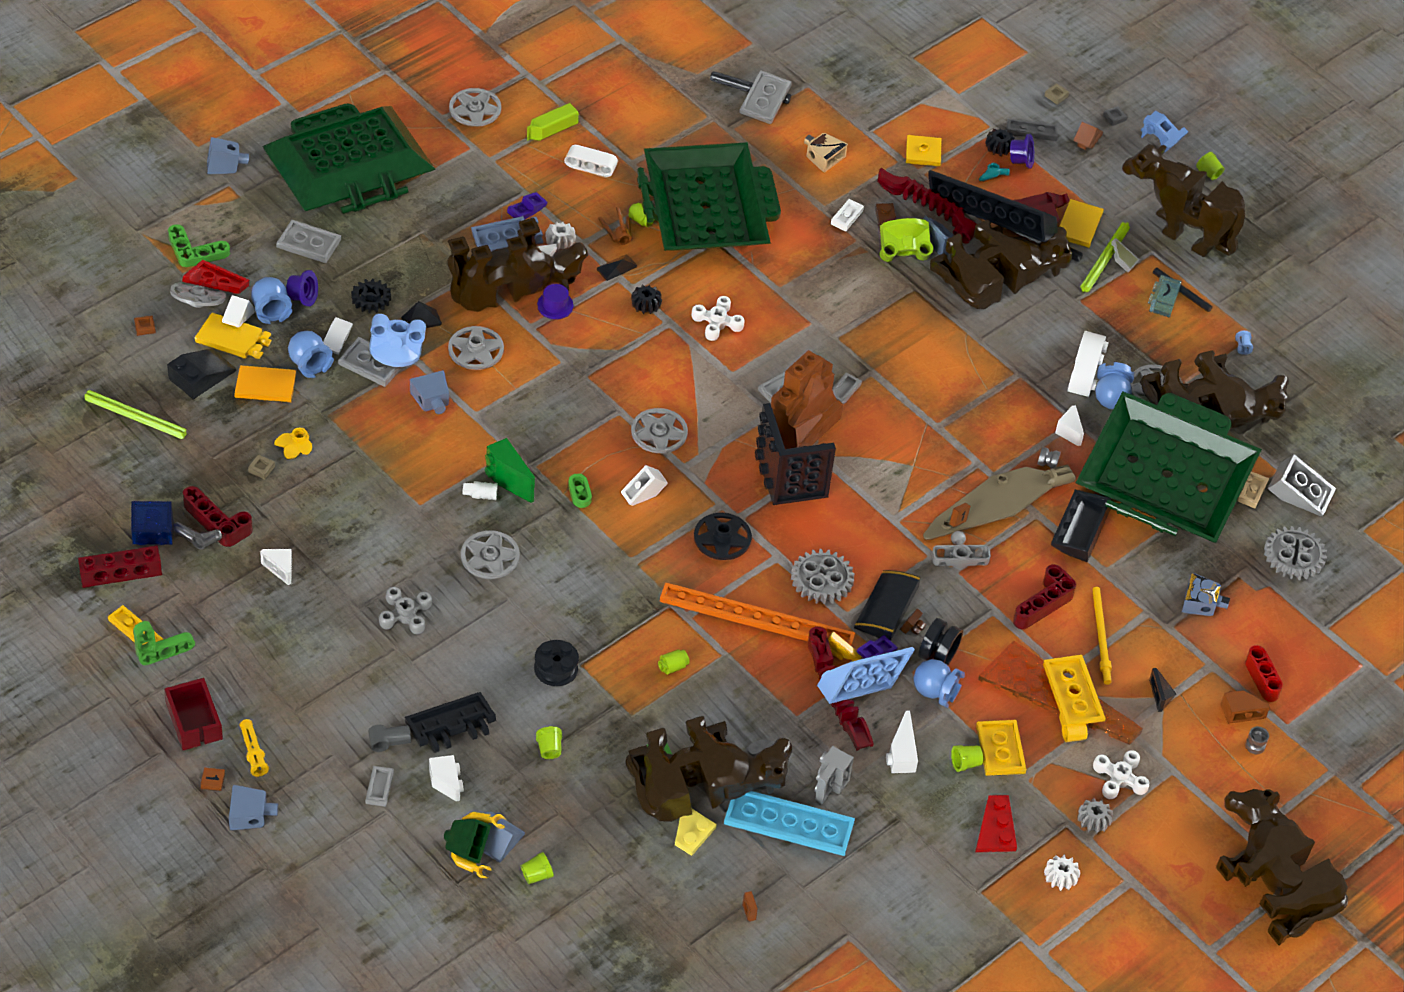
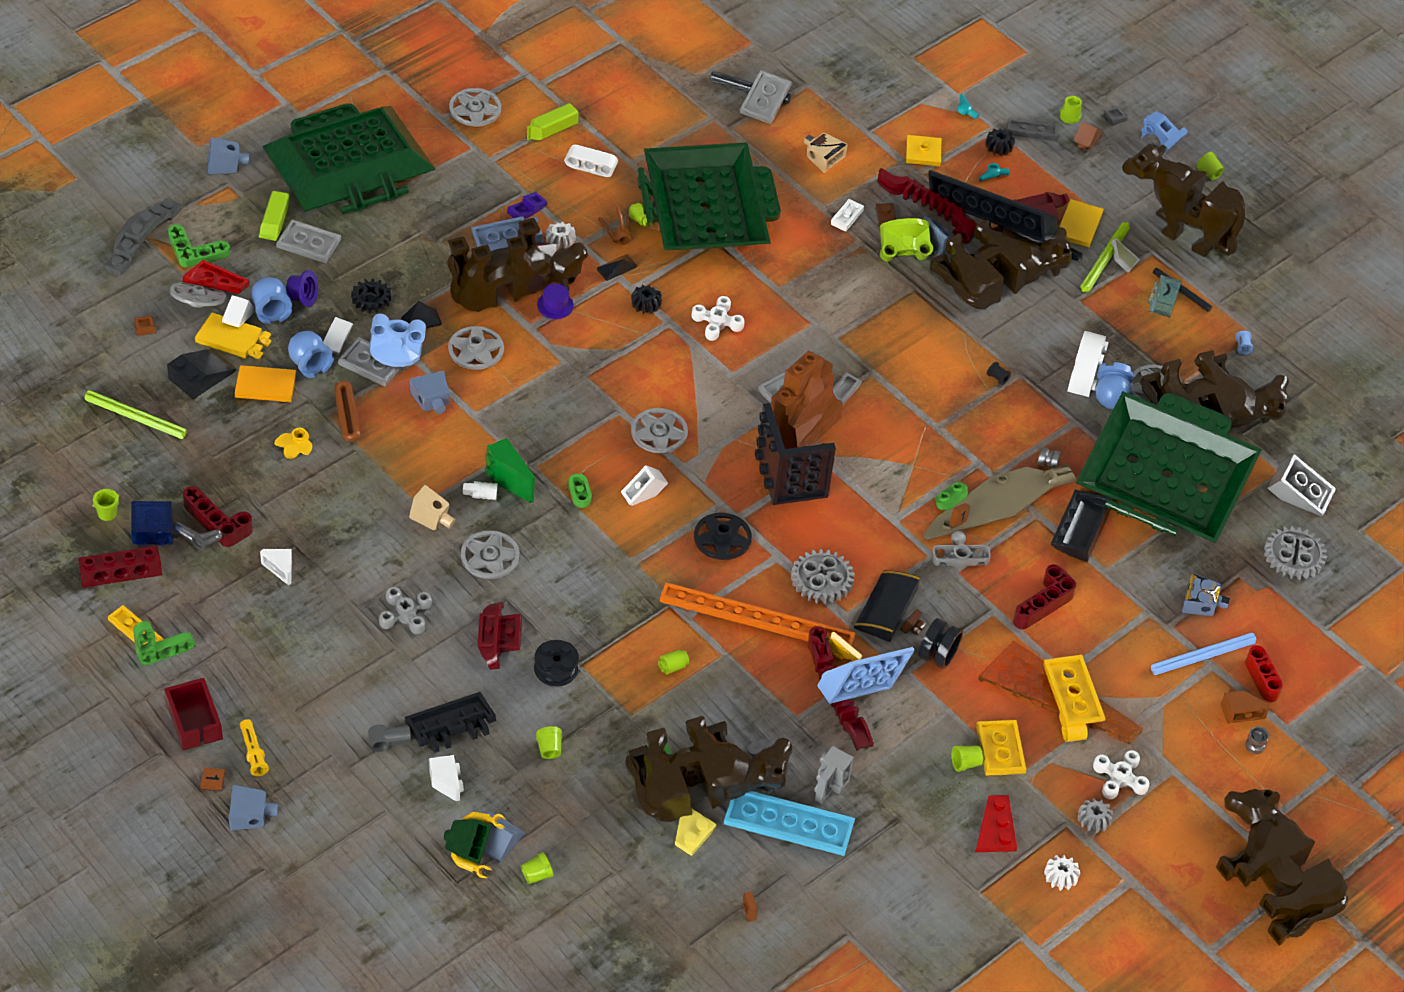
(106, 504): none -> lime piece
(136, 231): none -> dark grey piece
(261, 467): dark tan plate -> none
(274, 215): none -> lime piece
(347, 411): none -> dark orange piece
(379, 786): light grey tile -> none
(430, 509): none -> tan torso
(498, 633): none -> dark red plate
(880, 646): dark purple slope -> none
(903, 749): white slope -> none
(936, 680): medium blue tile -> none
(951, 496): none -> bright green plate
(965, 108): none -> teal animal
(998, 373): none -> black bush
(1023, 151): dark purple piece -> none
(1056, 94): dark tan plate -> none
(1070, 426): white slope -> none
(1071, 110): none -> lime piece
(1105, 663): yellow bar -> none
(1161, 690): black slope -> none
(1203, 653): none -> light blue axle
(1253, 489): tan plate -> none

